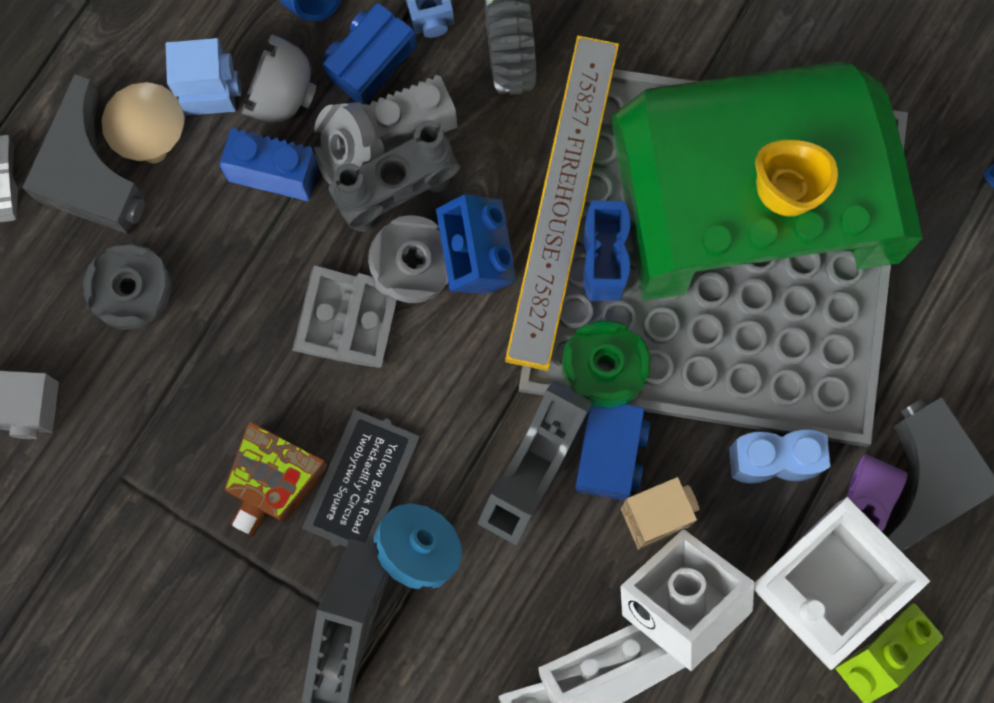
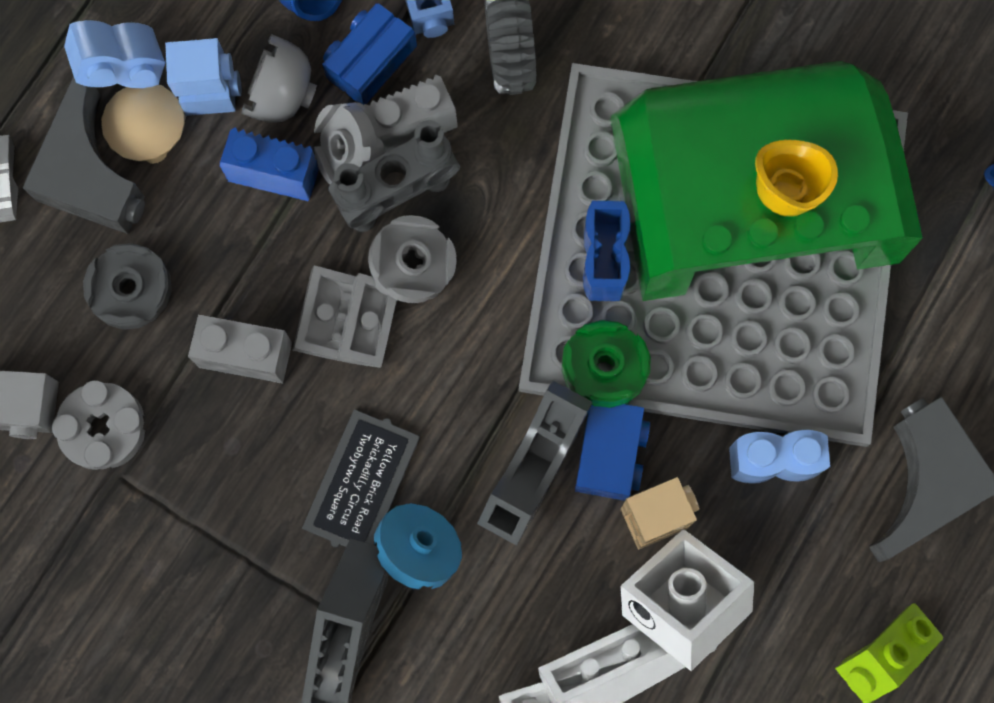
(102, 450): none -> light grey plate
(114, 54): none -> light blue brick
(240, 348): none -> light grey brick
(270, 478): torso -> none
(476, 244): blue brick -> none
(562, 204): light grey tile -> none
(839, 583): white piece -> none
(876, 488): medium lavender piece -> none

